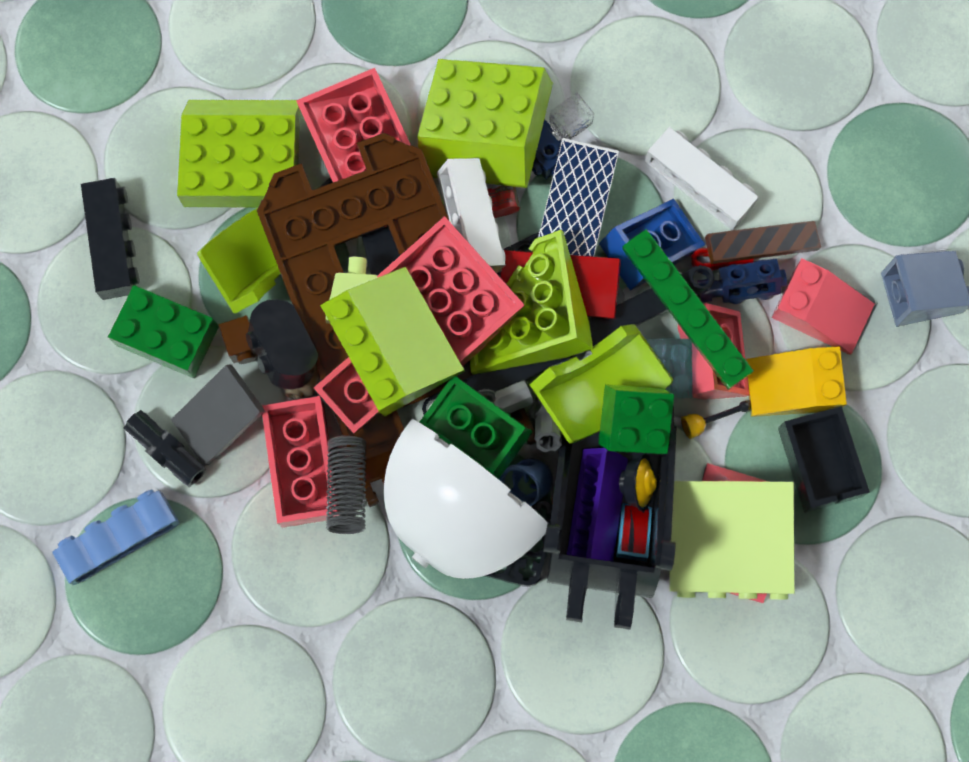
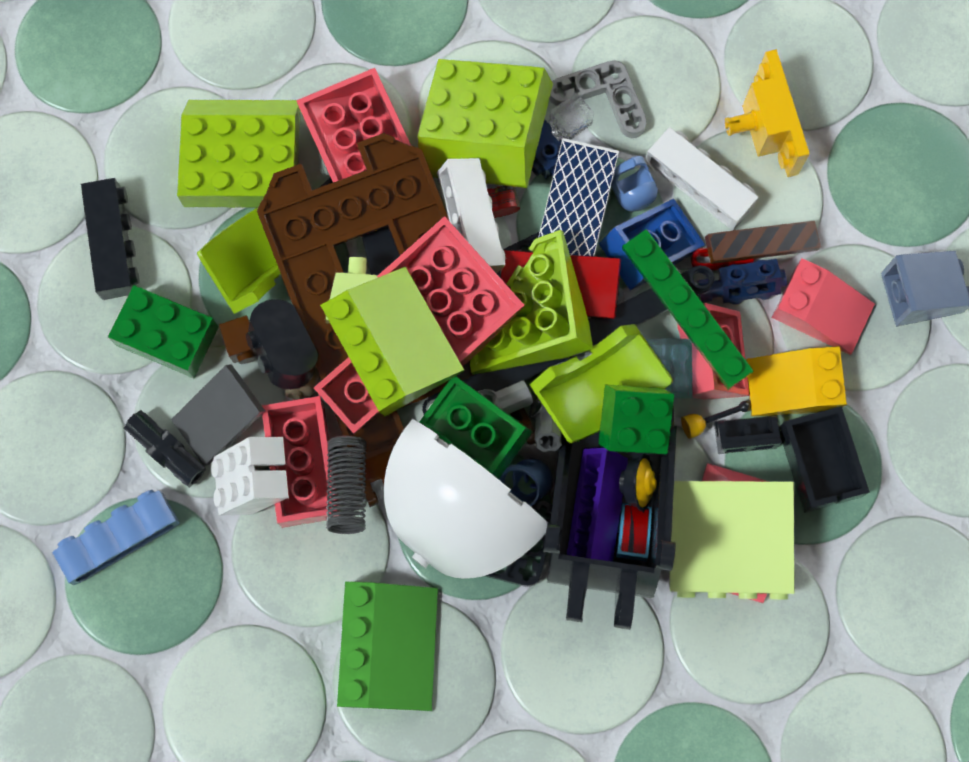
(240, 487): none -> white piece
(387, 646): none -> bright green slope
(611, 87): none -> light grey beam
(636, 190): none -> medium blue helmet
(747, 435): none -> black hinge
(772, 117): none -> yellow brick

